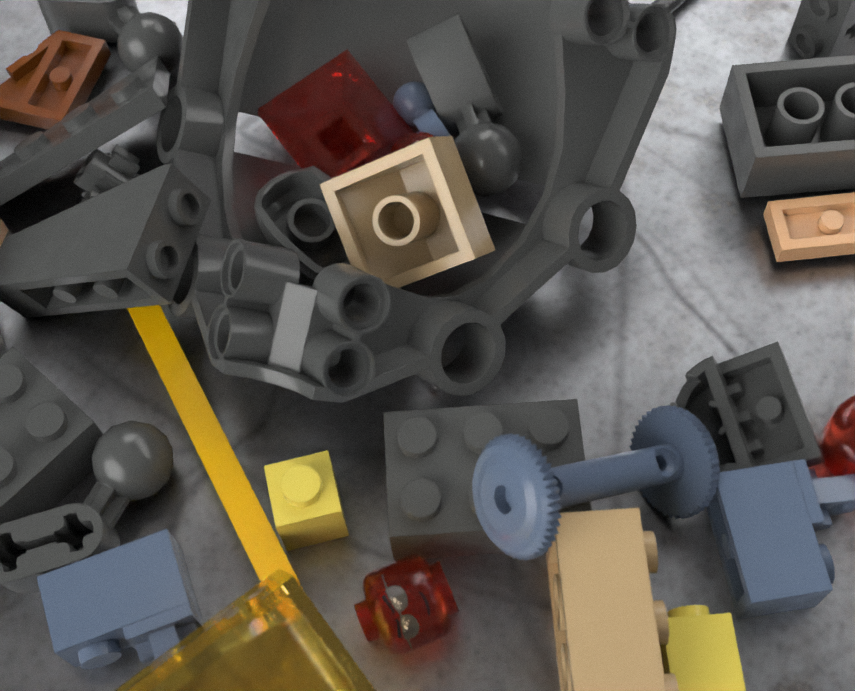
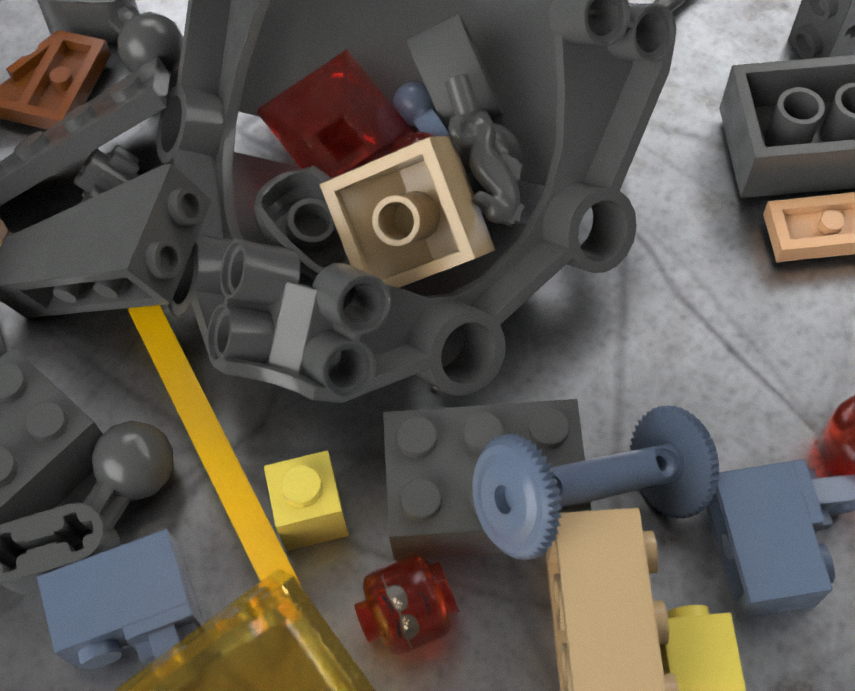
(493, 171): none -> dark grey animal
(751, 409): dark grey slope -> none

